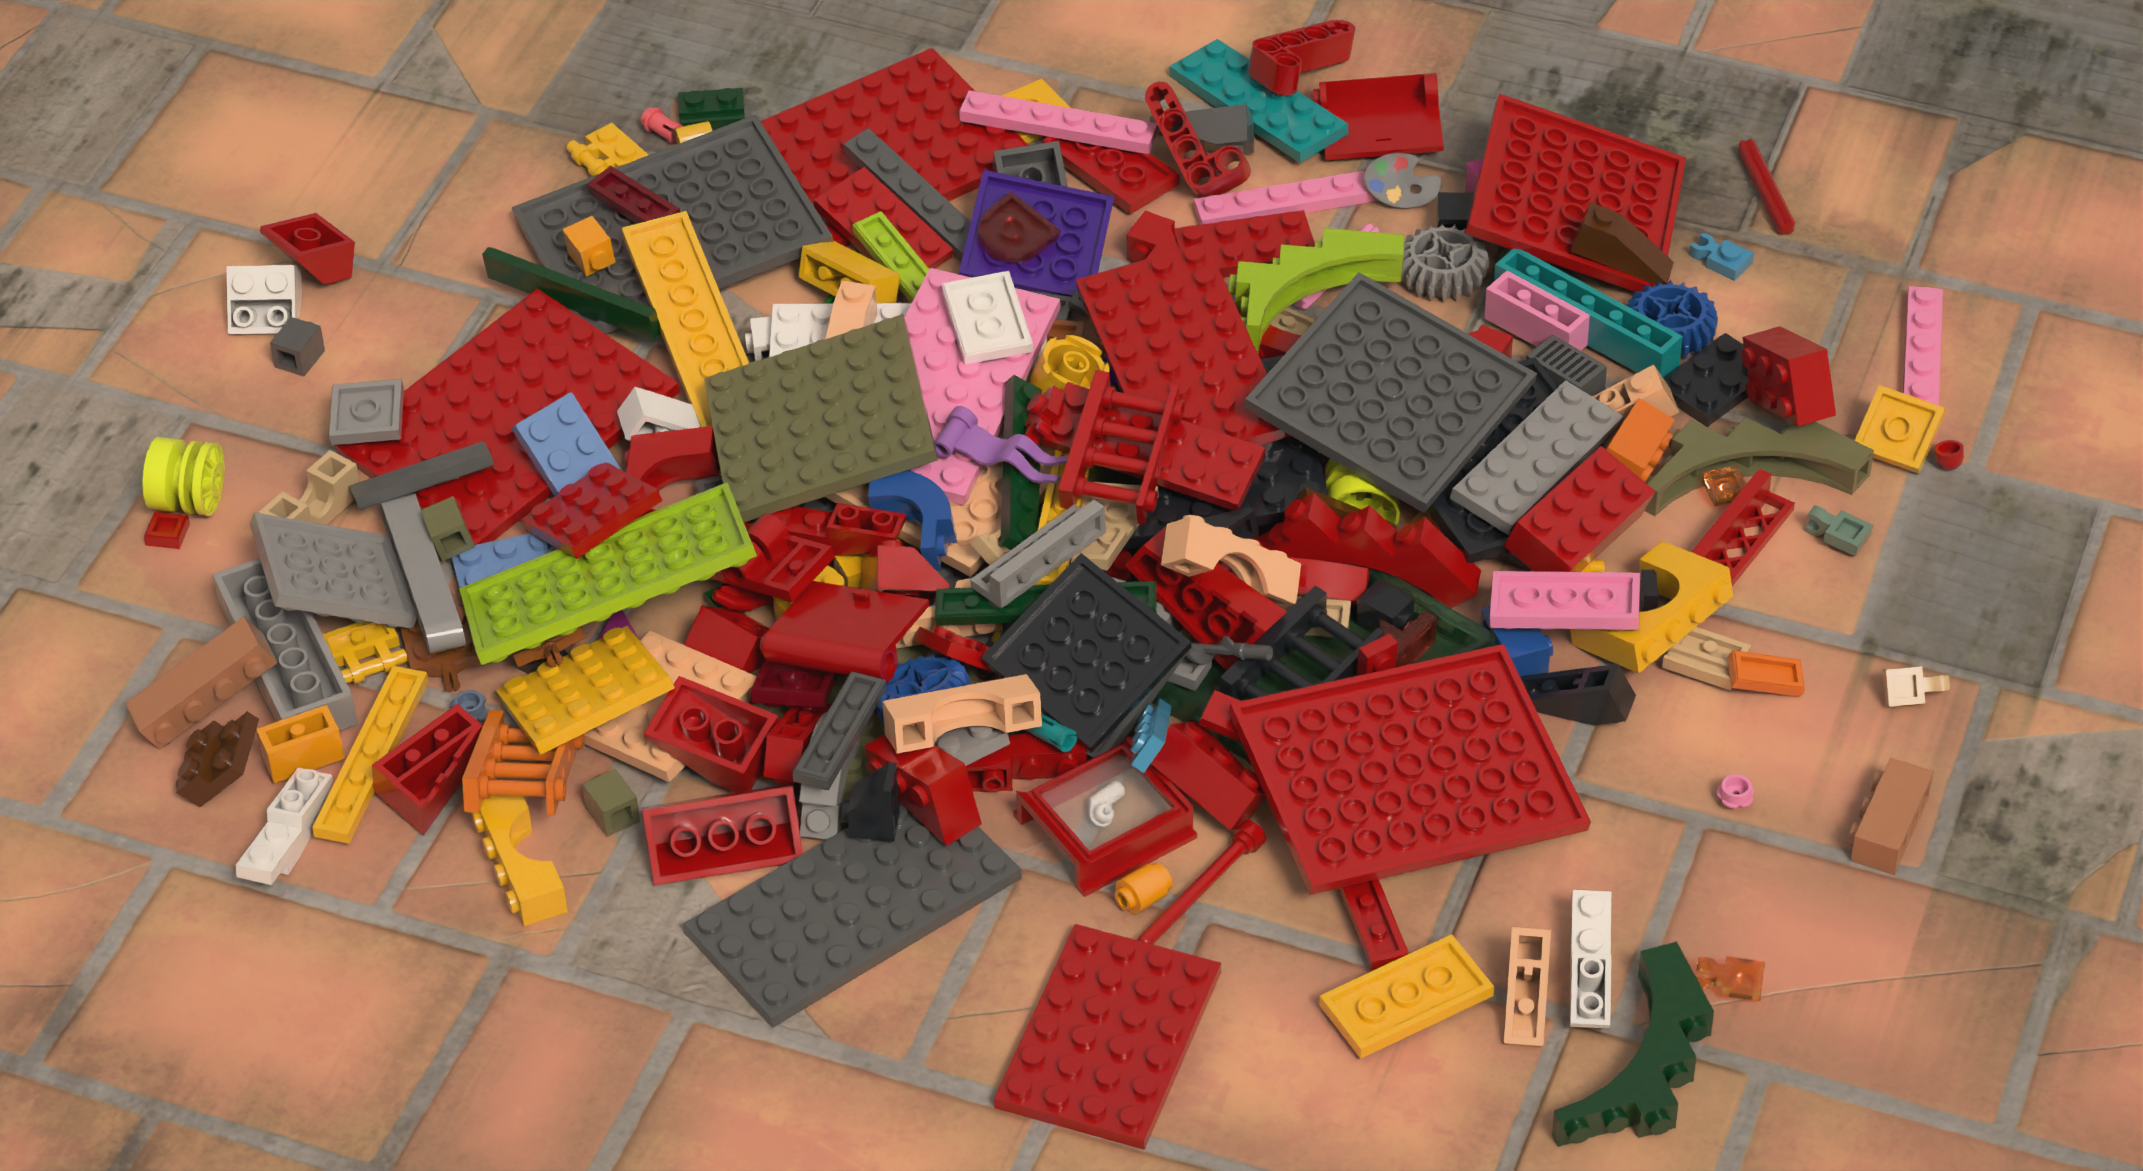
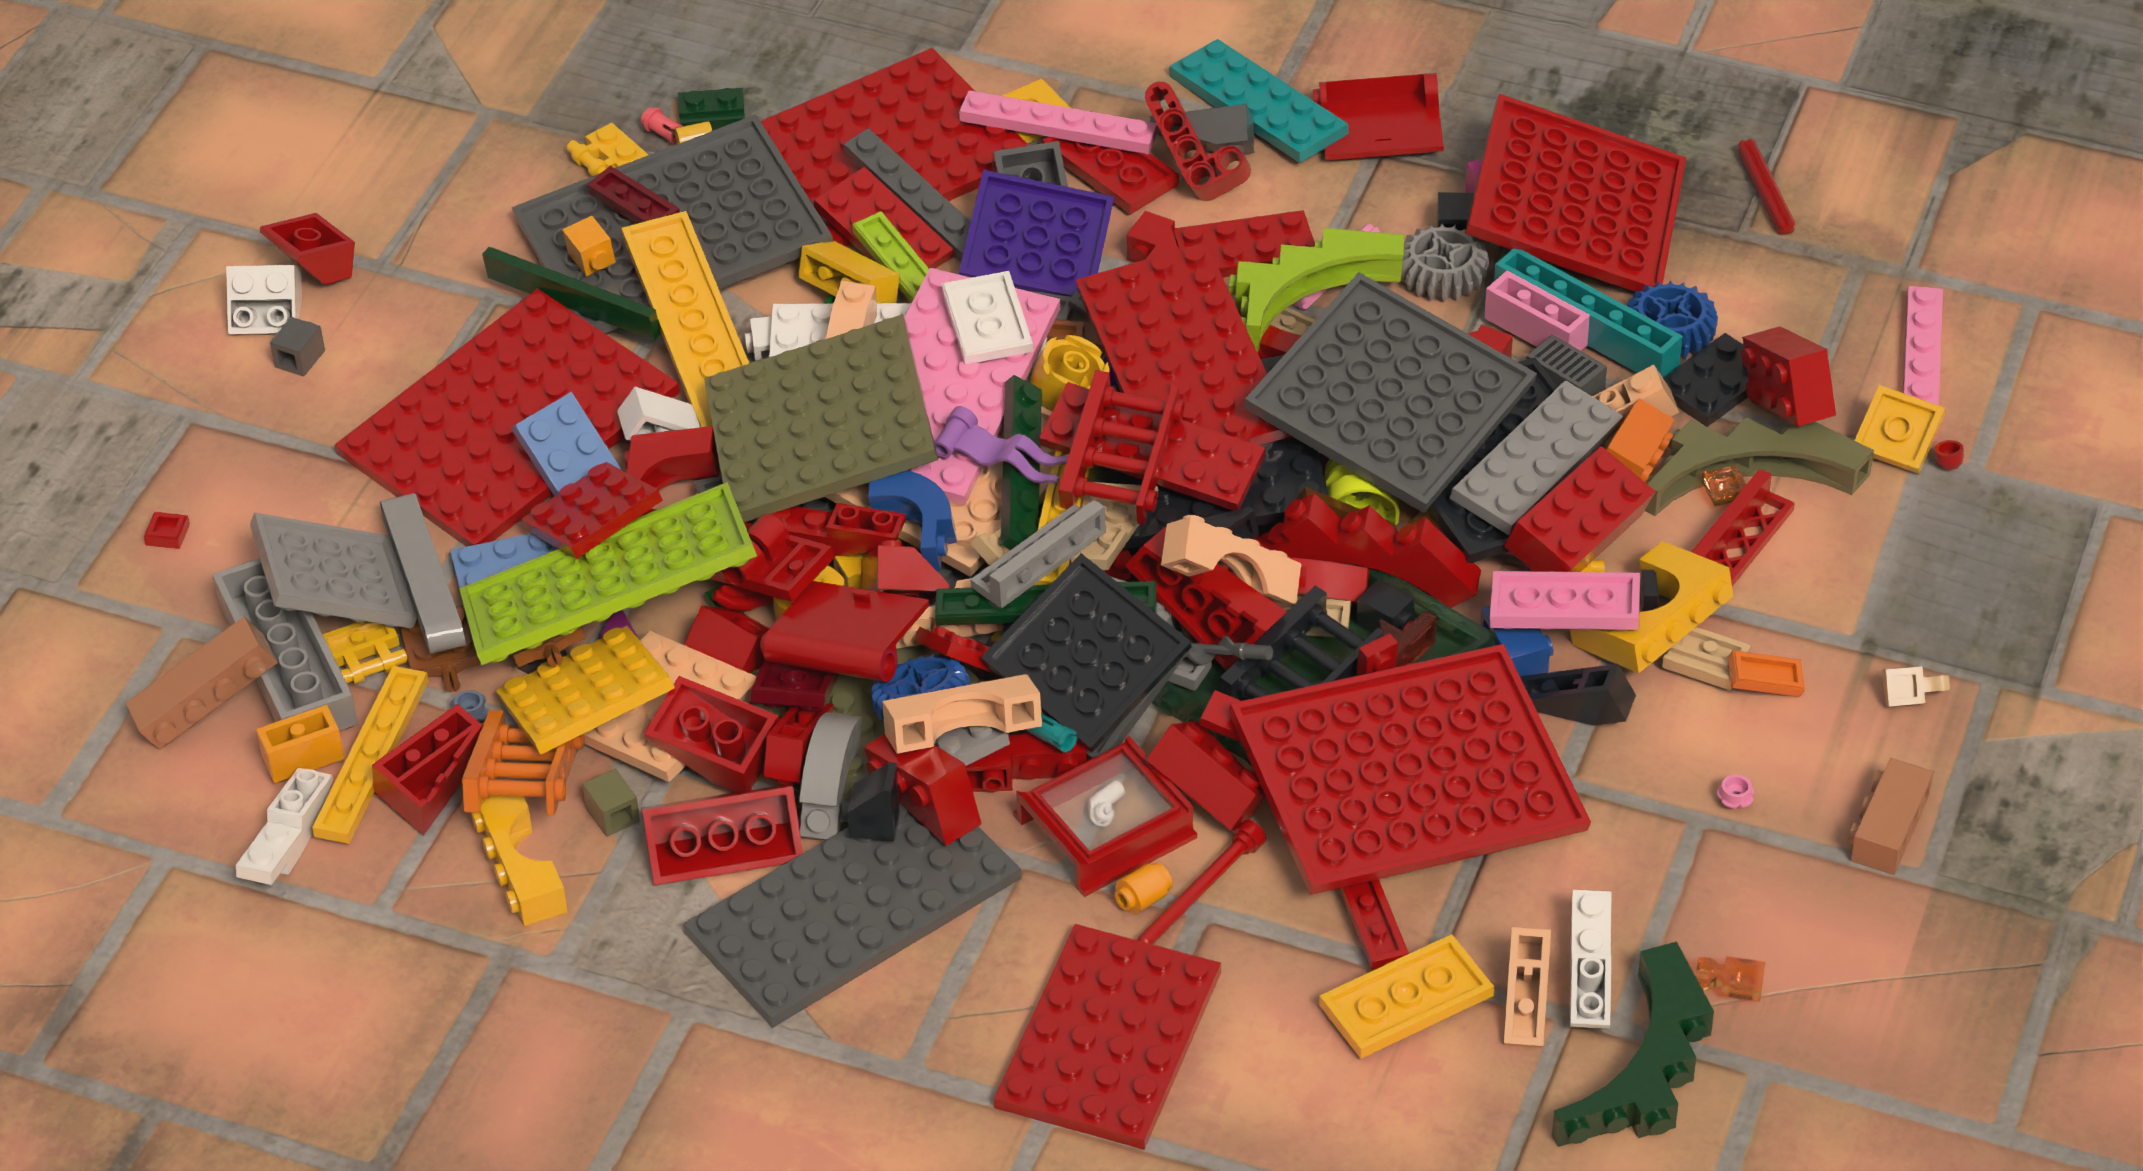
(183, 476): neon yellow wheel -> none
(215, 758): reddish brown plate -> none
(325, 494): tan arch -> none
(366, 412): light grey plate -> none
(421, 475): dark grey tile -> none
(447, 528): olive brick -> none
(839, 731): dark grey tile -> none
(1015, 230): clear red tile -> none
(1042, 410): red plate -> none
(1150, 734): dark azure plate -> none
(1283, 56): red beam -> none
(1296, 196): bright pink plate -> none
(1390, 180): piece -> none
(1620, 245): reddish brown slope -> none
(1722, 258): dark azure plate -> none
(1840, 531): sand green plate -> none

